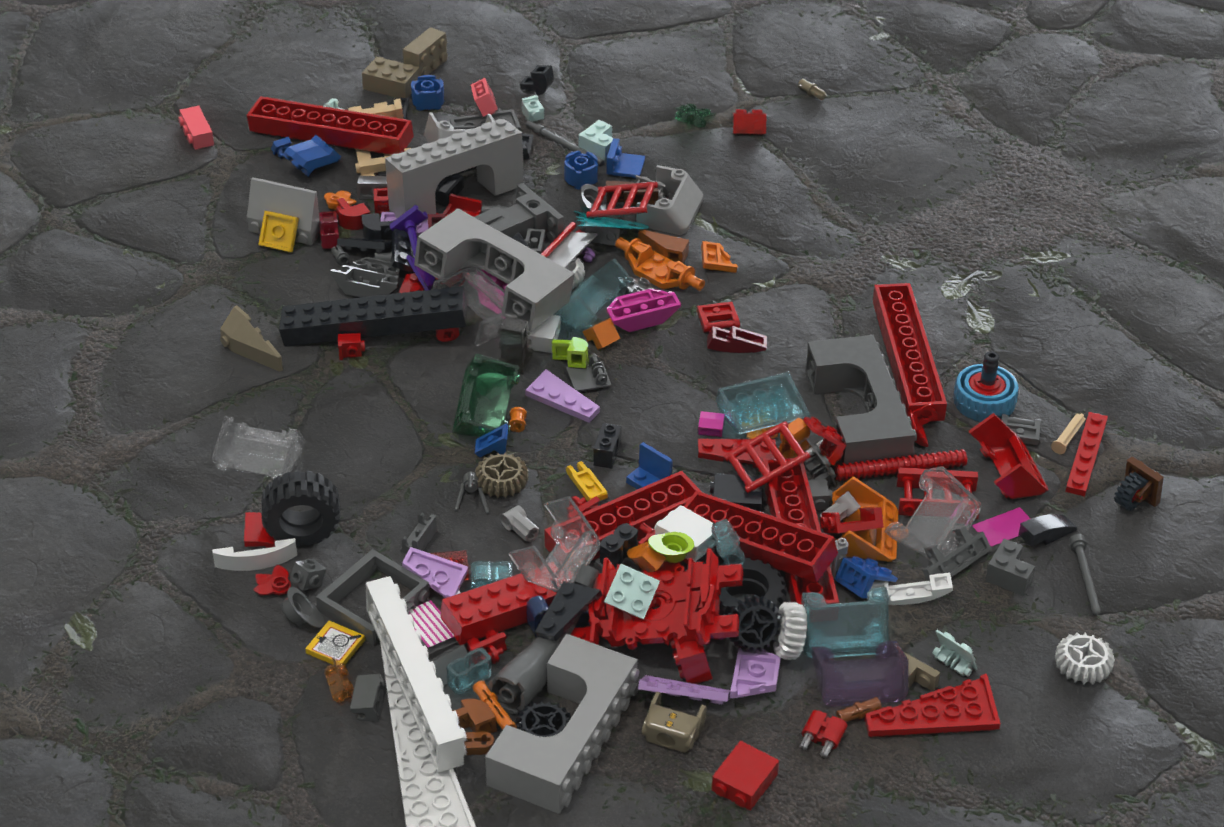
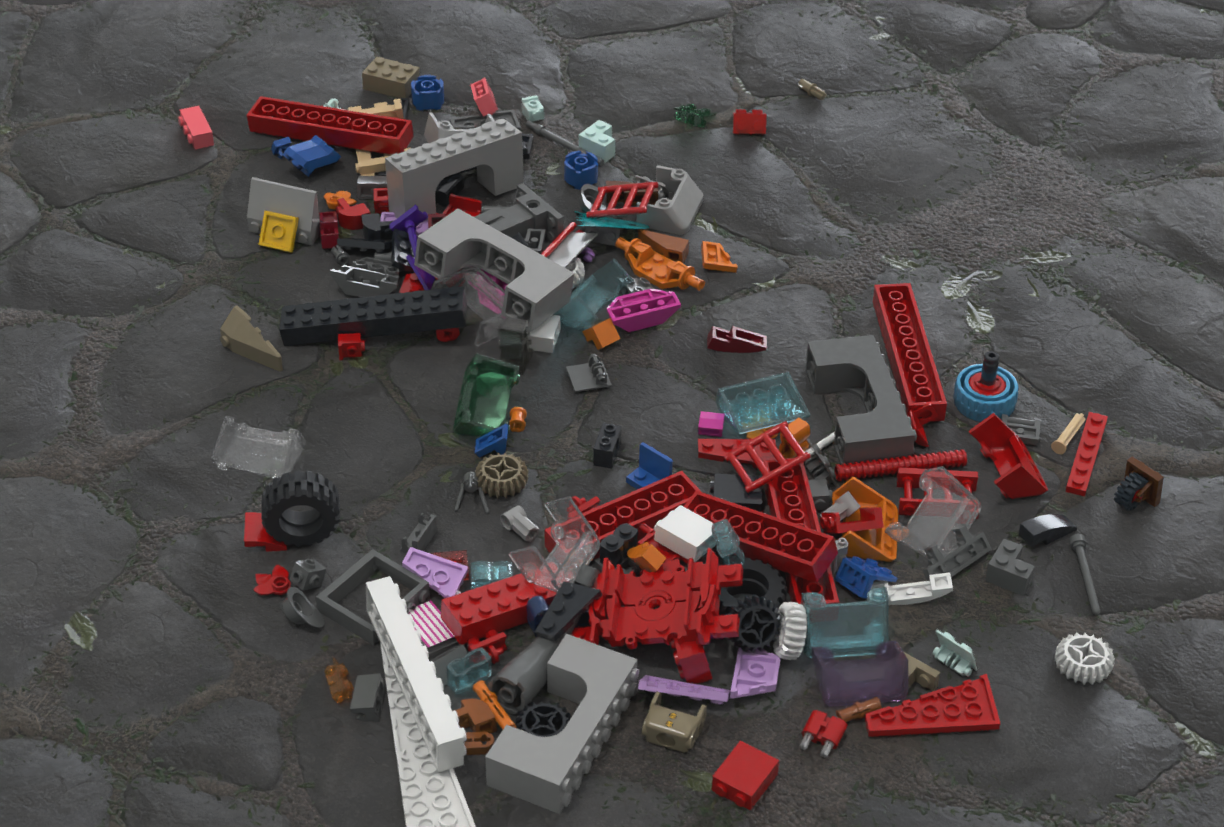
(255, 559): white slope -> none
(335, 642): tile -> none
(427, 51): dark tan brick -> none
(540, 79): black brick -> none
(561, 396): lavender wing -> none
(573, 351): lime brick -> none
(586, 482): yellow hinge -> none
(623, 164): blue bracket -> none
(632, 591): light aqua hinge -> none
(672, 545): lime piece -> none
(718, 312): red plate -> none
(832, 444): red bracket -> none
(1002, 526): dark pink sticker -> none

